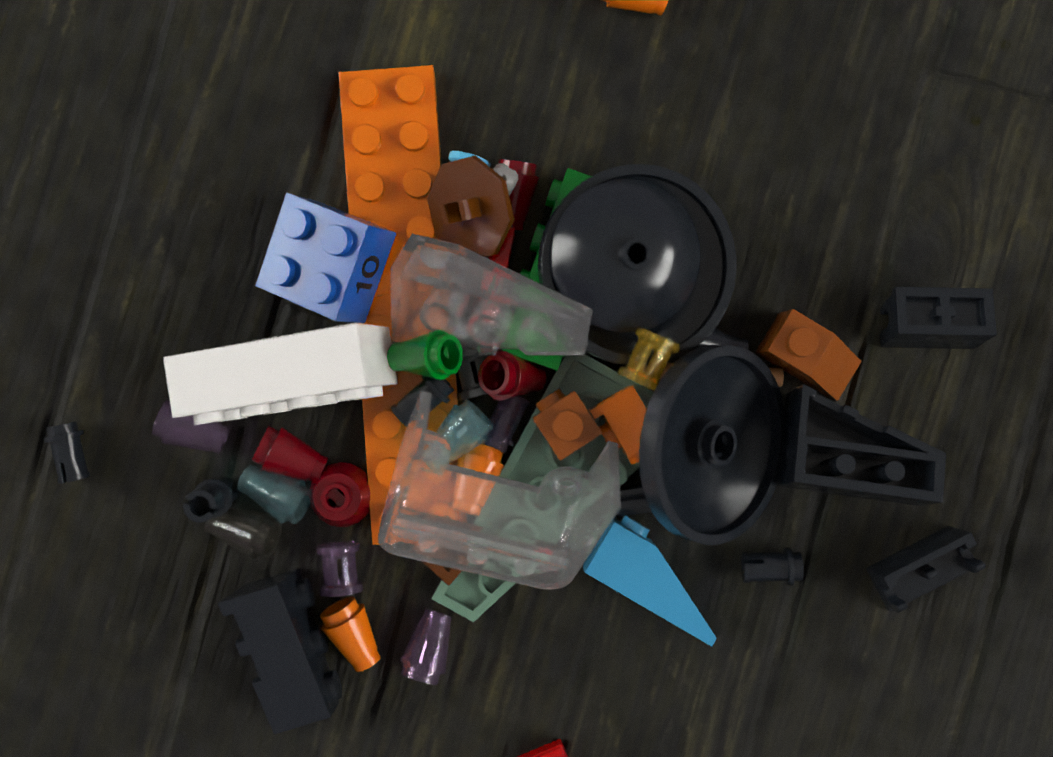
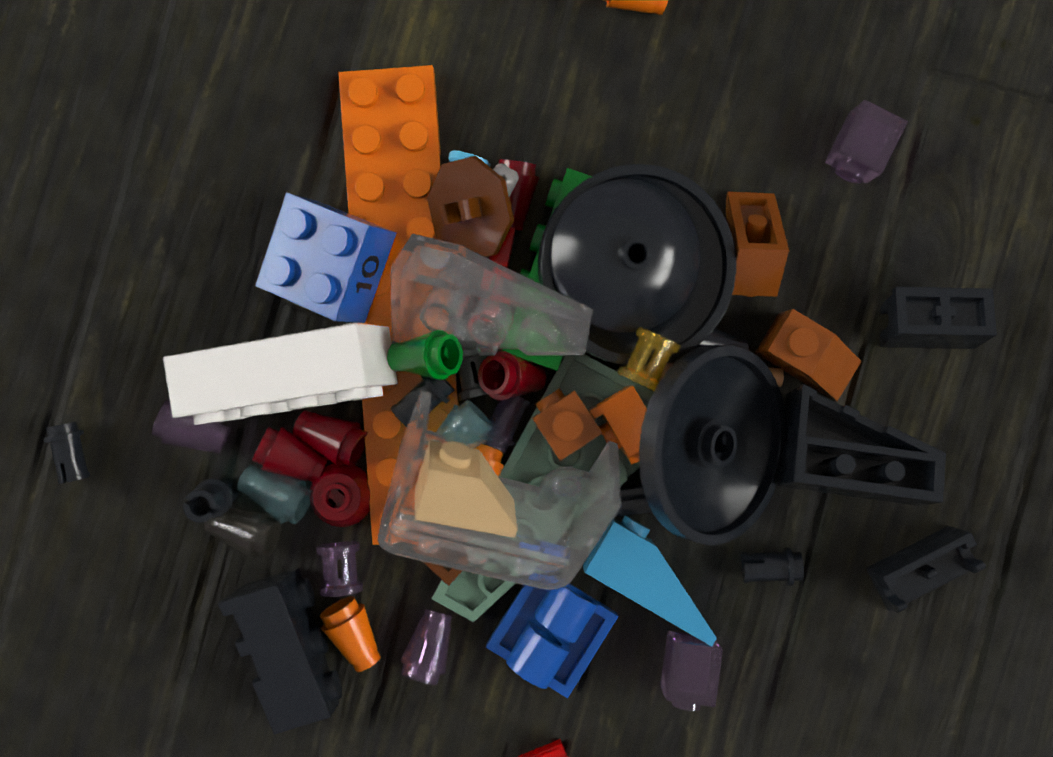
(332, 437): none -> dark red cone
(463, 491): none -> tan slope
(551, 635): none -> blue plate
(690, 671): none -> clear purple brick
(758, 243): none -> dark orange slope
(865, 143): none -> clear purple brick

